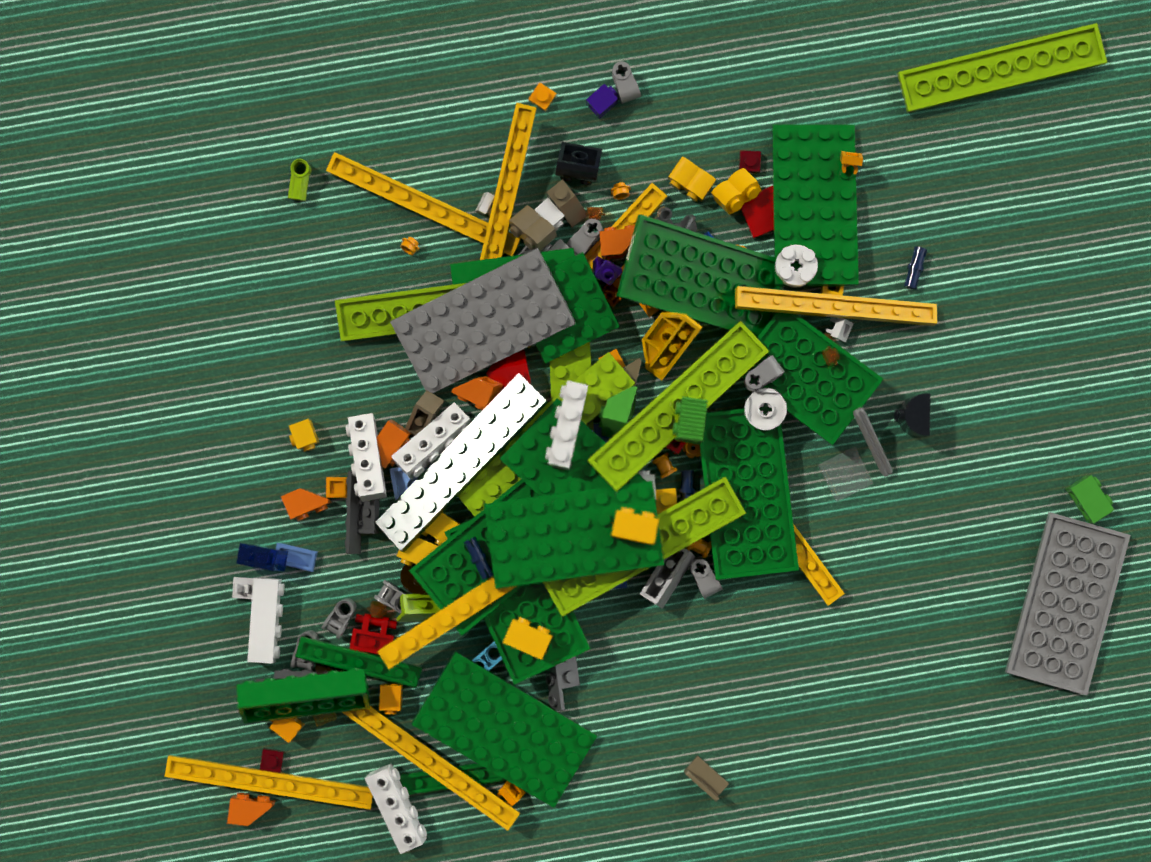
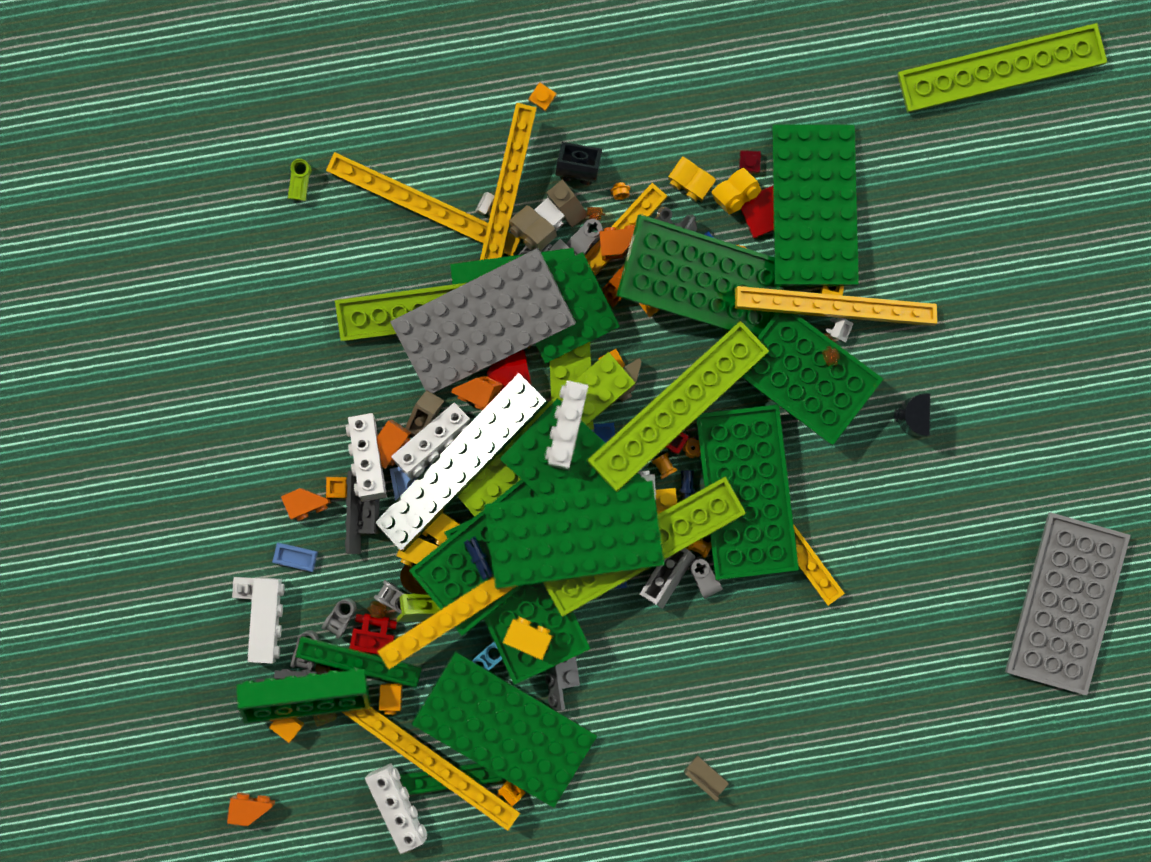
(262, 557): clear blue brick -> none
(268, 782): yellow plate -> none
(272, 760): dark red plate -> none
(303, 435): yellow brick -> none
(409, 245): light orange plate -> none
(602, 100): dark purple brick -> none
(606, 270): dark purple bracket -> none
(618, 412): bright green slope -> none
(625, 86): light grey piece -> none
(634, 526): yellow brick -> none
(667, 341): yellow wedge -> none
(691, 420): bright green brick -> none
(766, 372): light grey piece -> none
(774, 401): white plate -> none
(786, 272): white plate -> none
(845, 474): clear plate -> none
(851, 159): light orange tile -> none
(872, 441): light grey axle -> none
(915, 268): dark blue pin -> none
(1090, 499): bright green brick -> none

